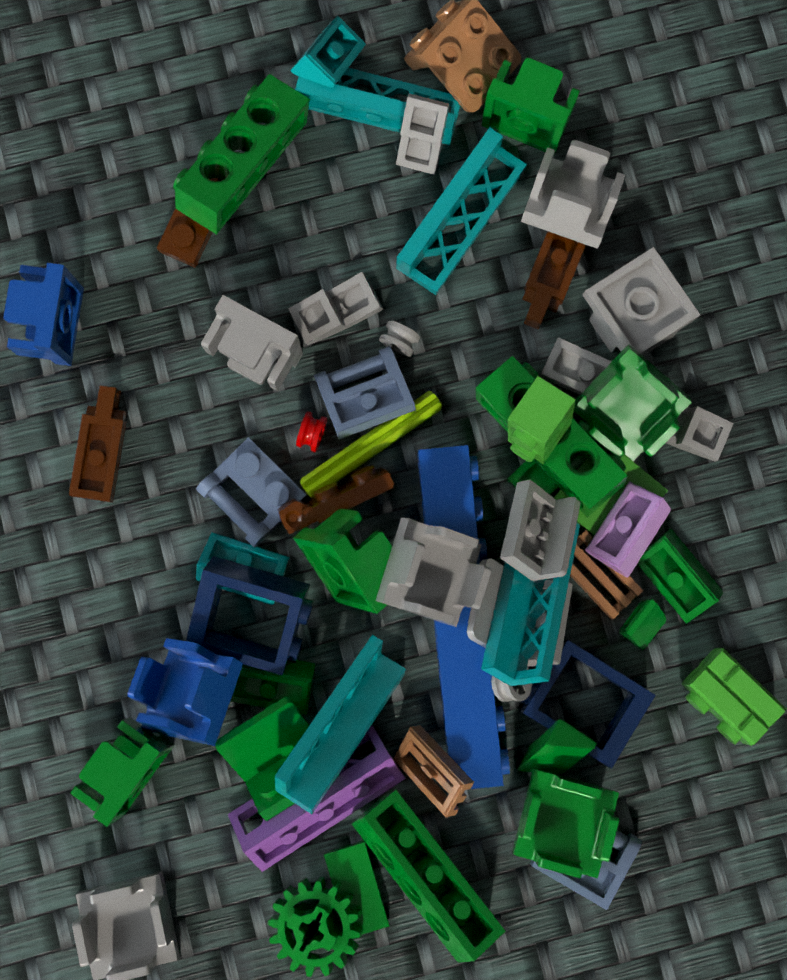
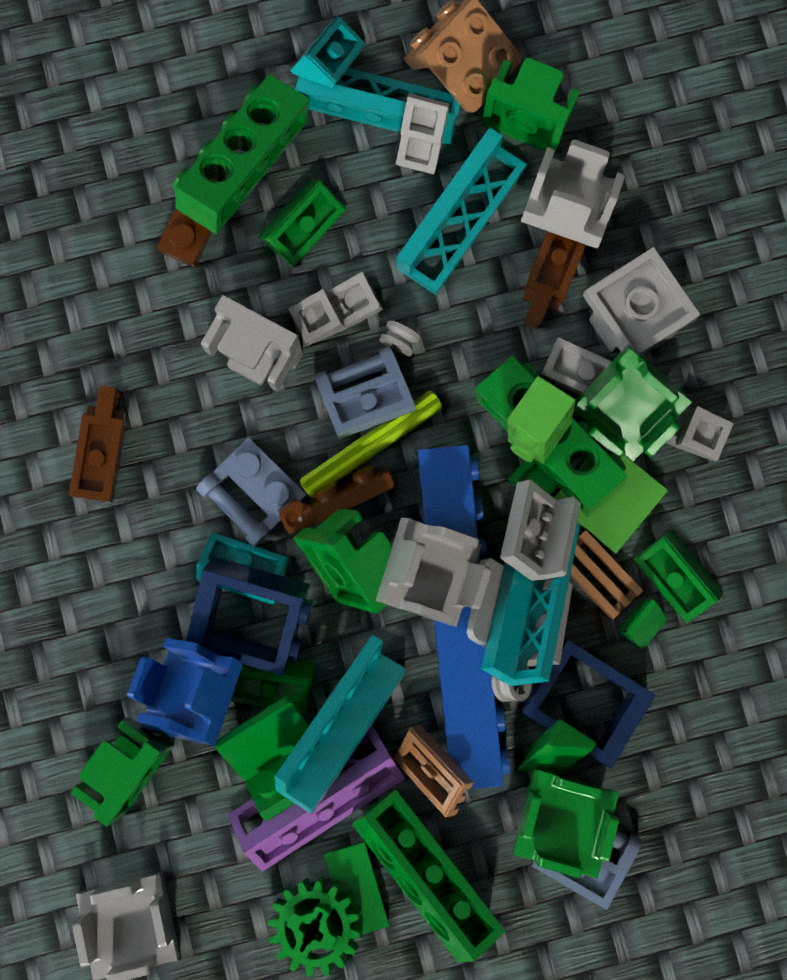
(49, 307): blue panel -> none
(302, 222): none -> green slope
(311, 431): red bush -> none
(628, 529): lavender slope -> none
(732, 697): bright green brick -> none

